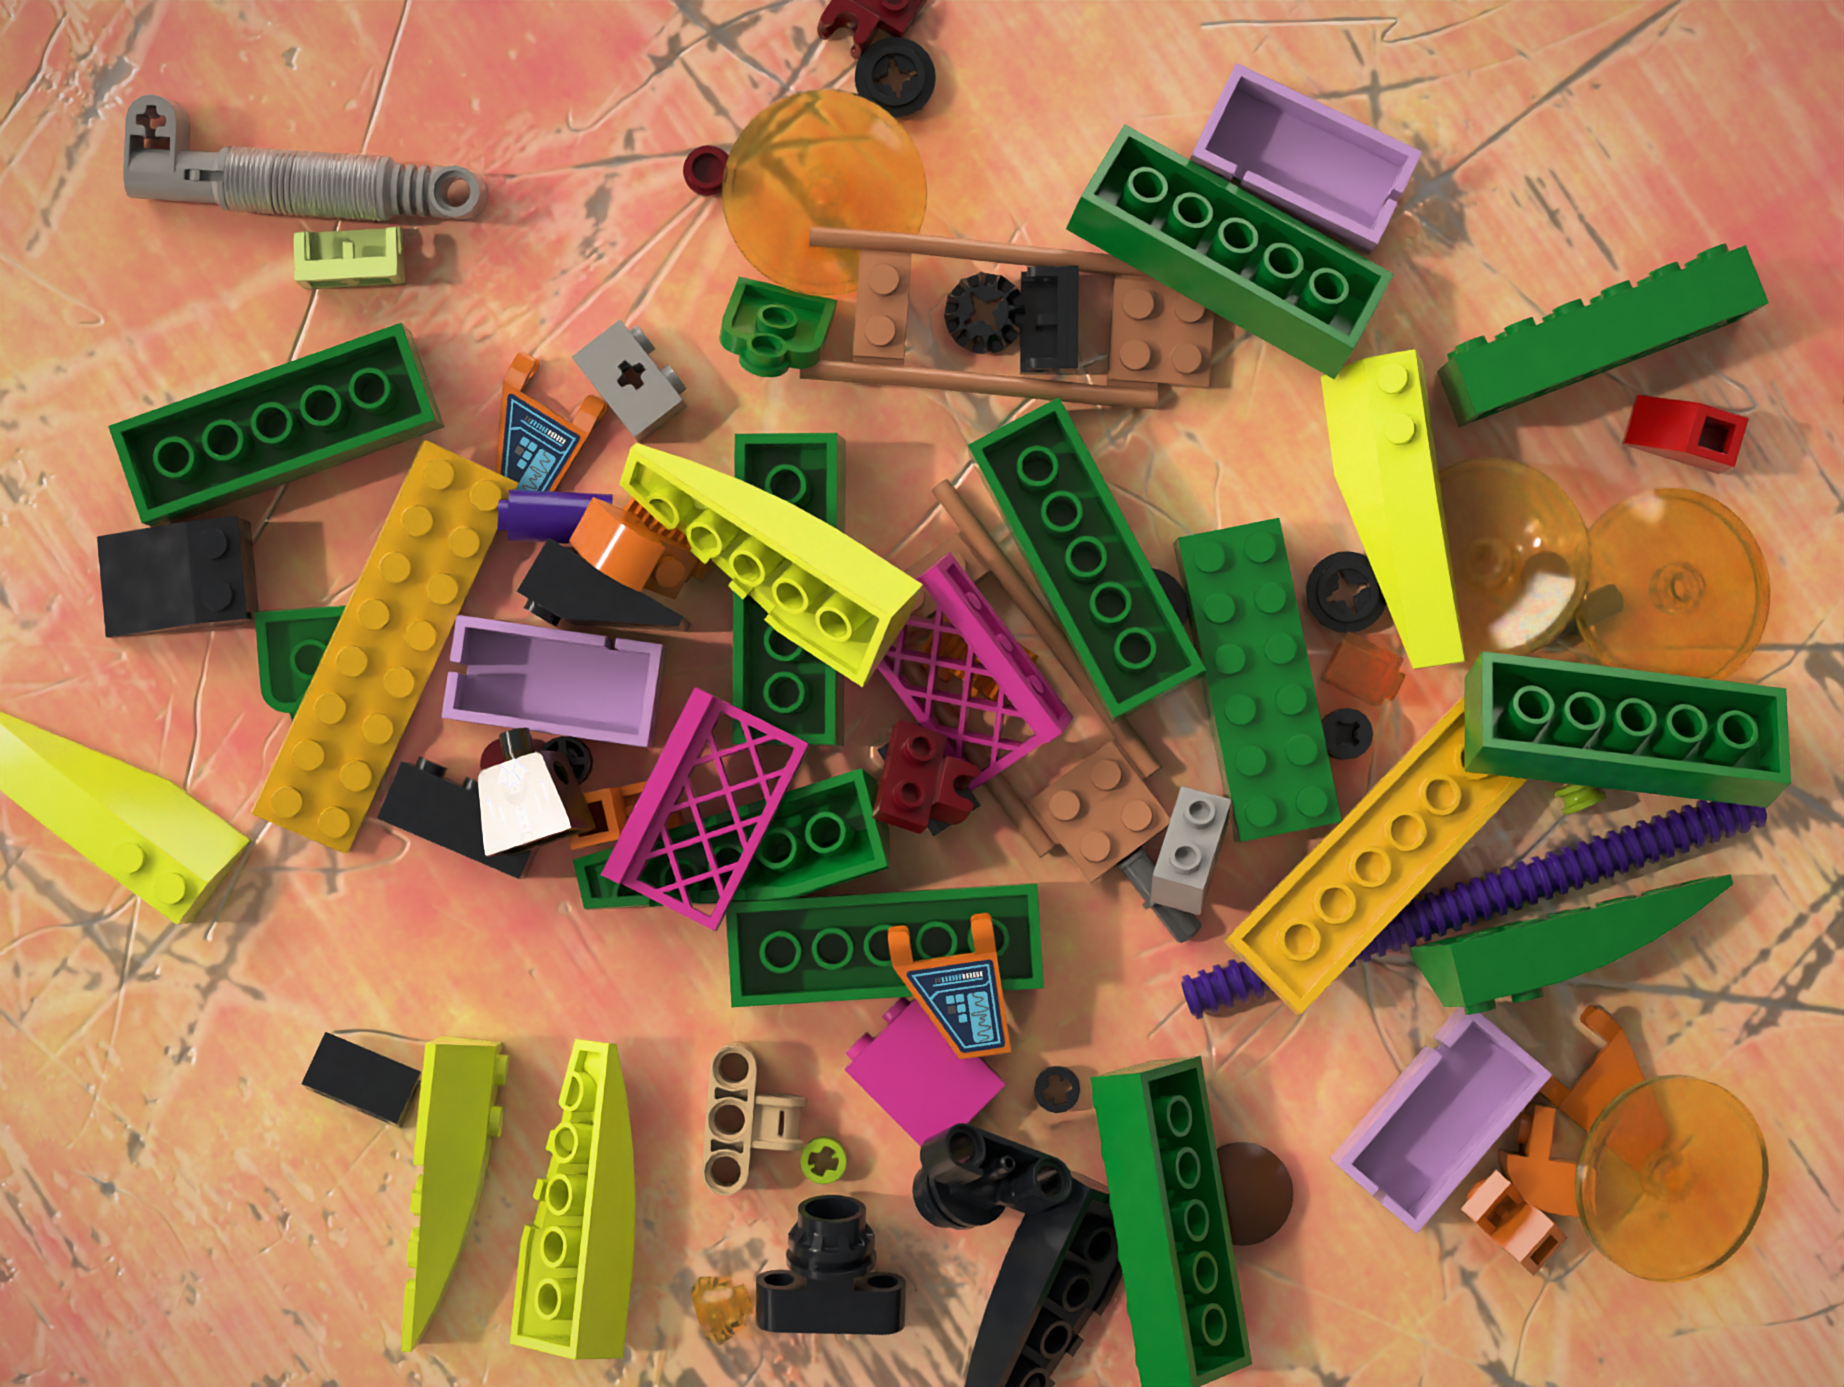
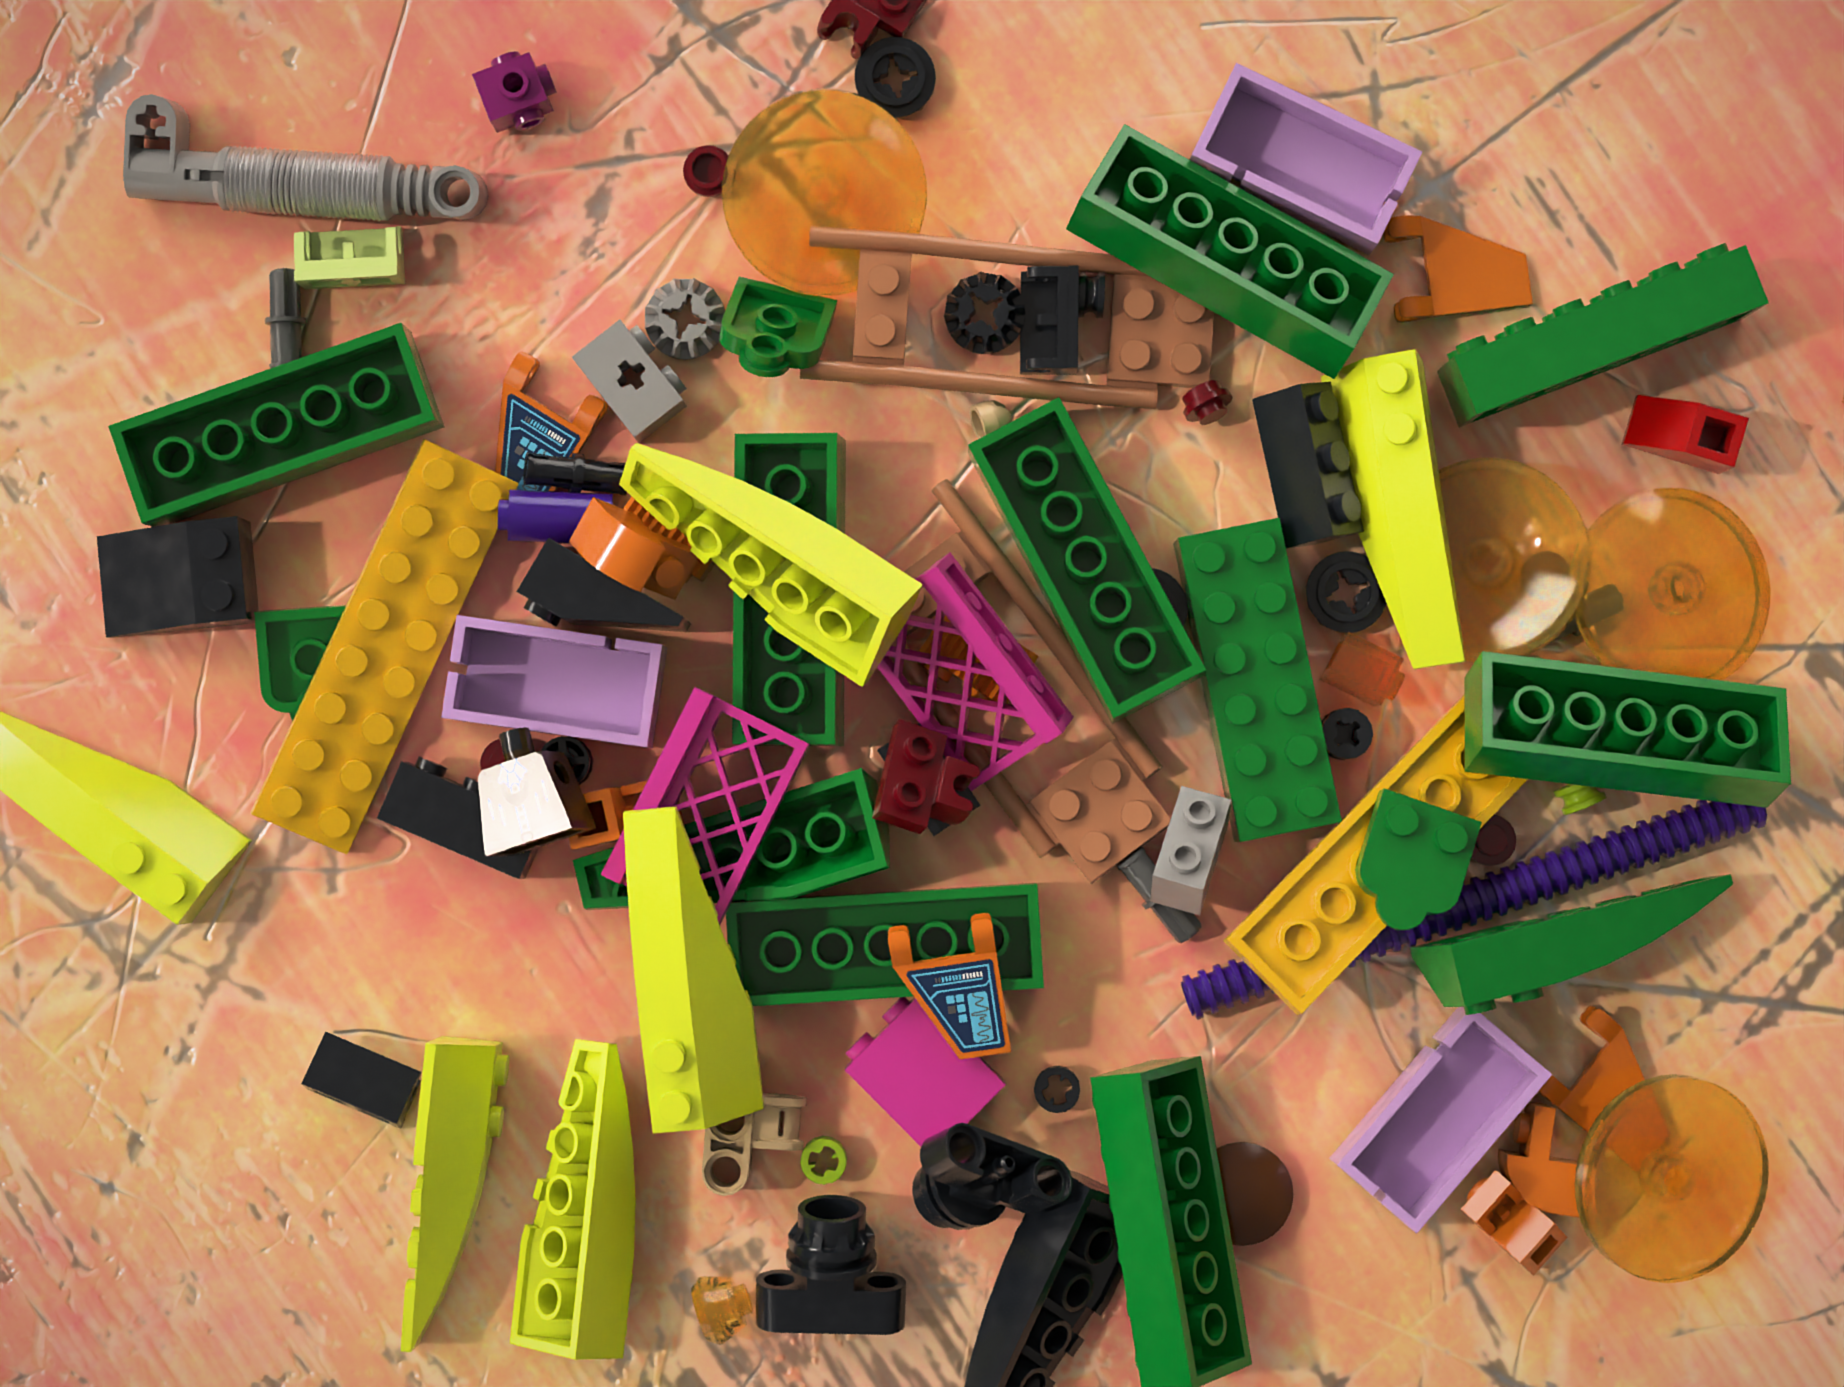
(284, 317): none -> dark grey axle
(499, 96): none -> magenta brick
(573, 473): none -> black pin
(688, 990): none -> neon yellow wedge
(696, 339): none -> light grey gear
(988, 417): none -> tan hinge
(1091, 294): none -> black bush
(1206, 402): none -> dark red plate
(1308, 464): none -> black brick
(1414, 858): none -> green plate
(1460, 271): none -> orange flag
(1494, 842): none -> dark red plate

